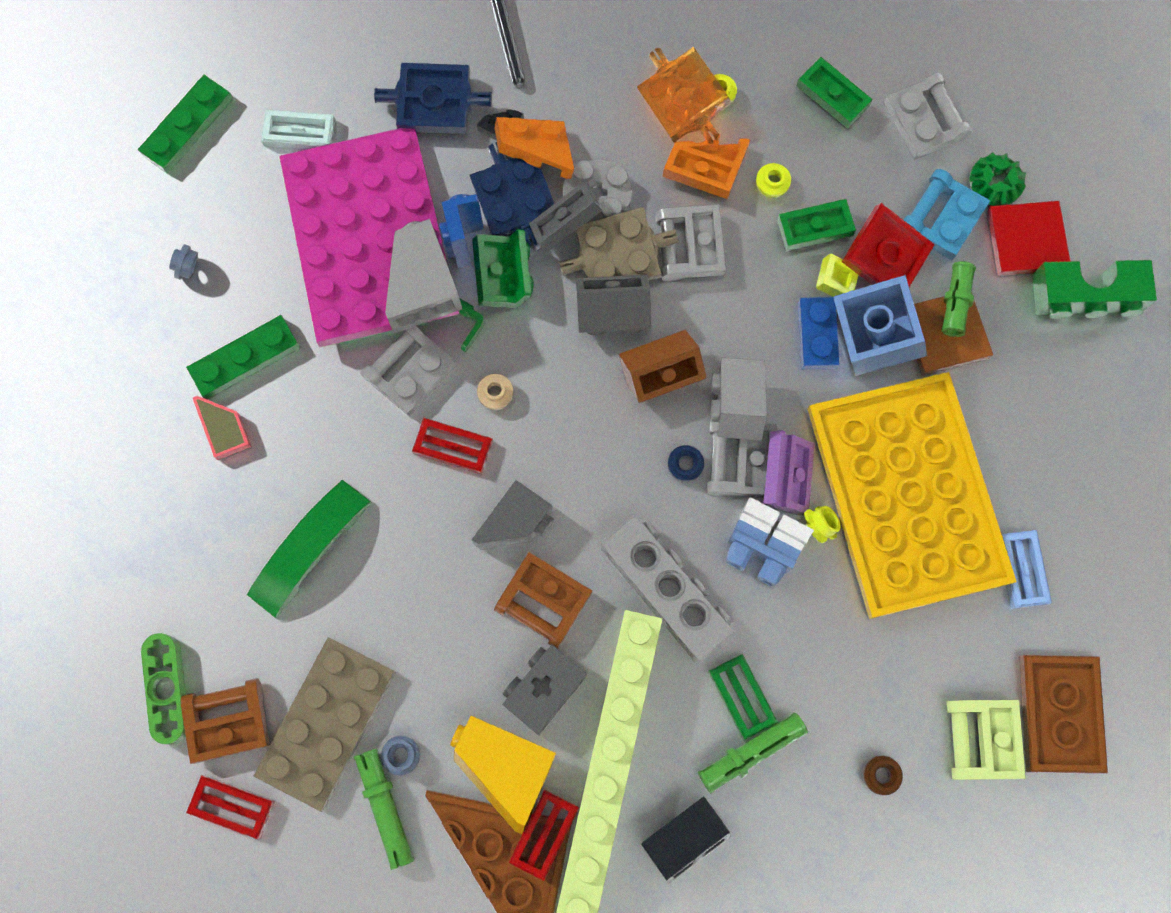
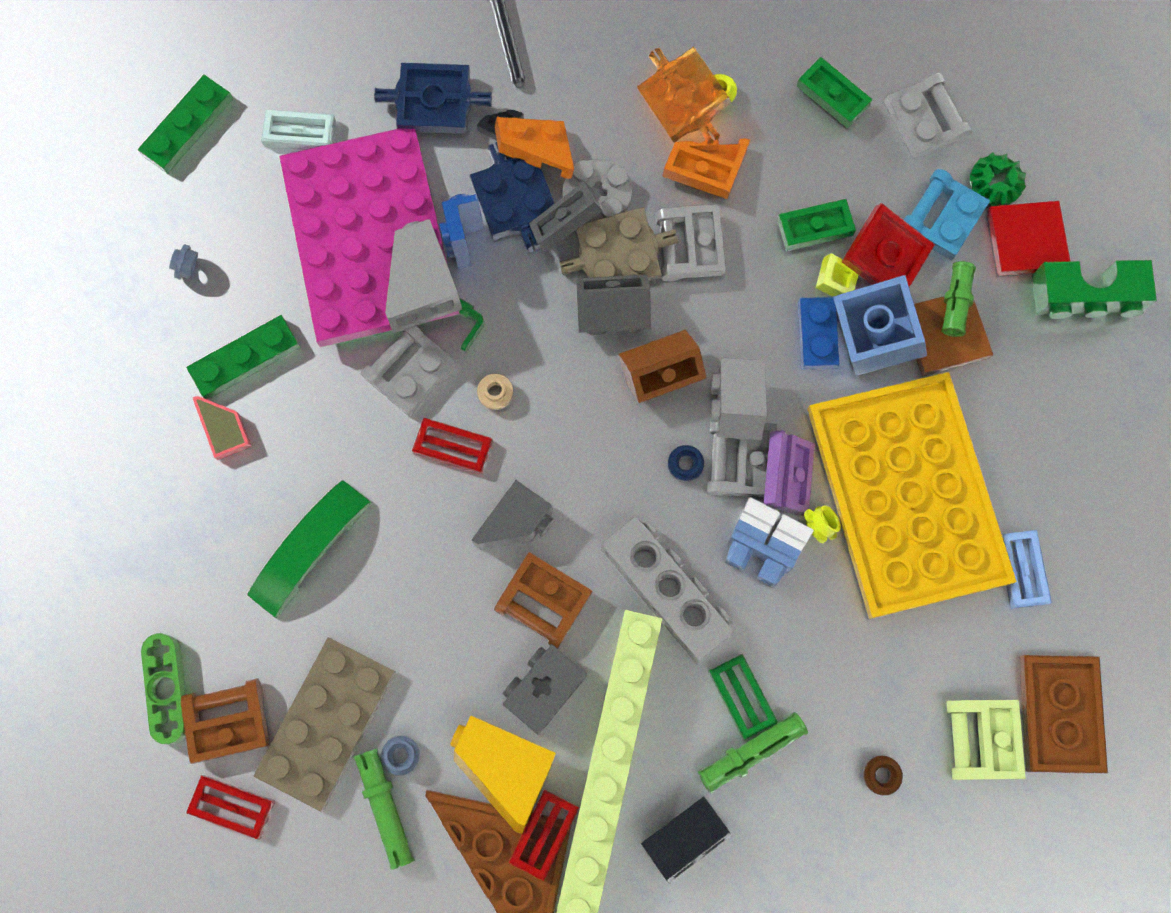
(502, 270): green bracket -> none
(769, 188): neon yellow plate -> none

